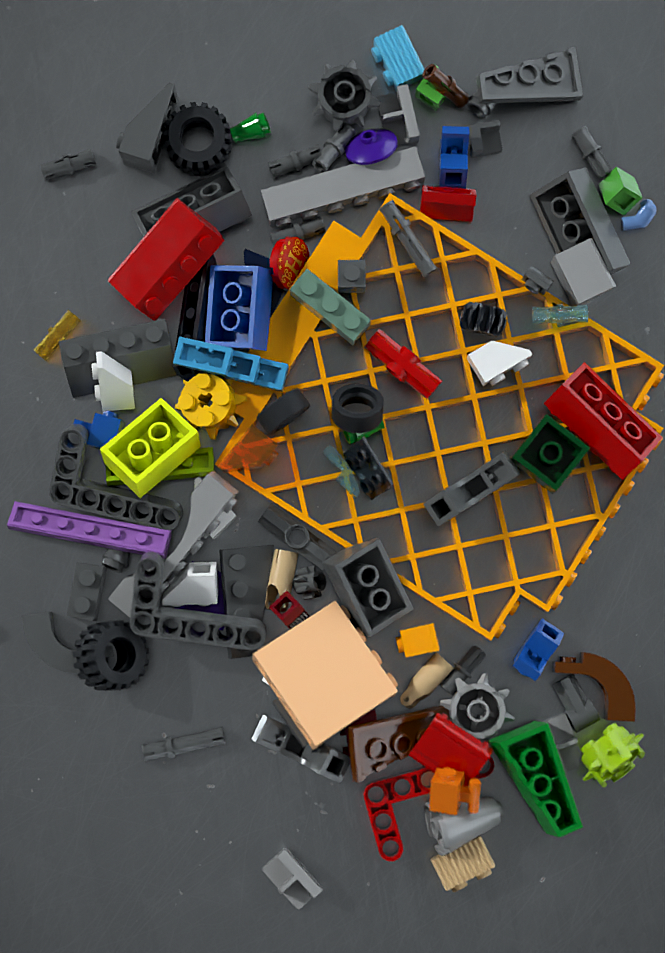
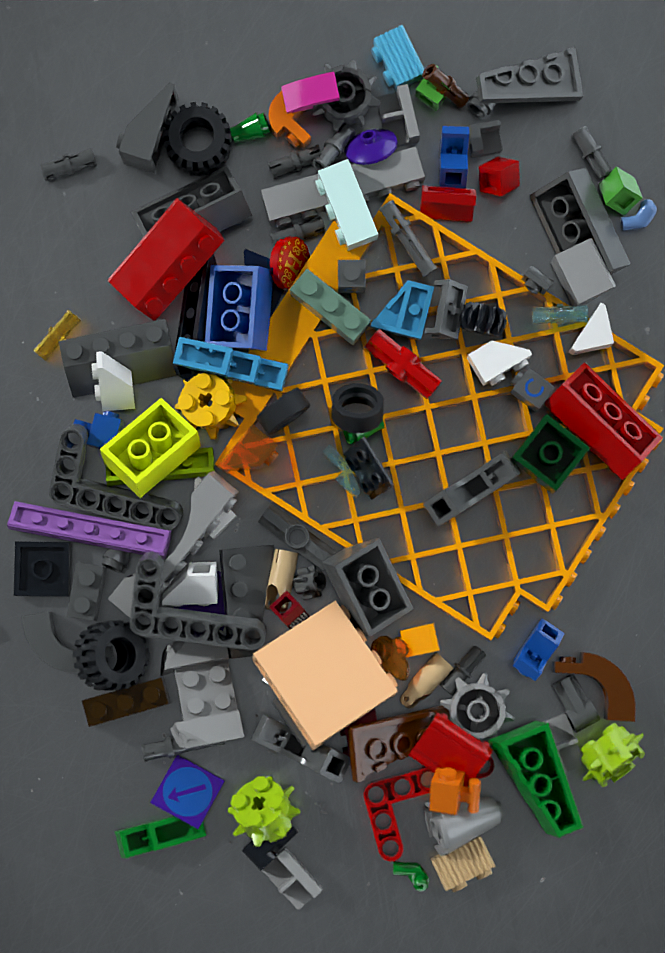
(42, 569): none -> black plate
(126, 701): none -> dark brown brick
(155, 836): none -> green slope
(187, 792): none -> piece
(203, 693): none -> light grey piece
(263, 810): none -> lime brick
(267, 851): none -> black piece
(282, 123): none -> orange brick
(309, 92): none -> dark pink slope
(346, 205): none -> light aqua brick
(393, 656): none -> clear orange plate
(406, 312): none -> dark azure wing
(414, 872): none -> green arm
(449, 309): none -> dark grey hinge
(499, 176): none -> red panel
(531, 388): none -> dark grey brick
(595, 334): none -> white slope

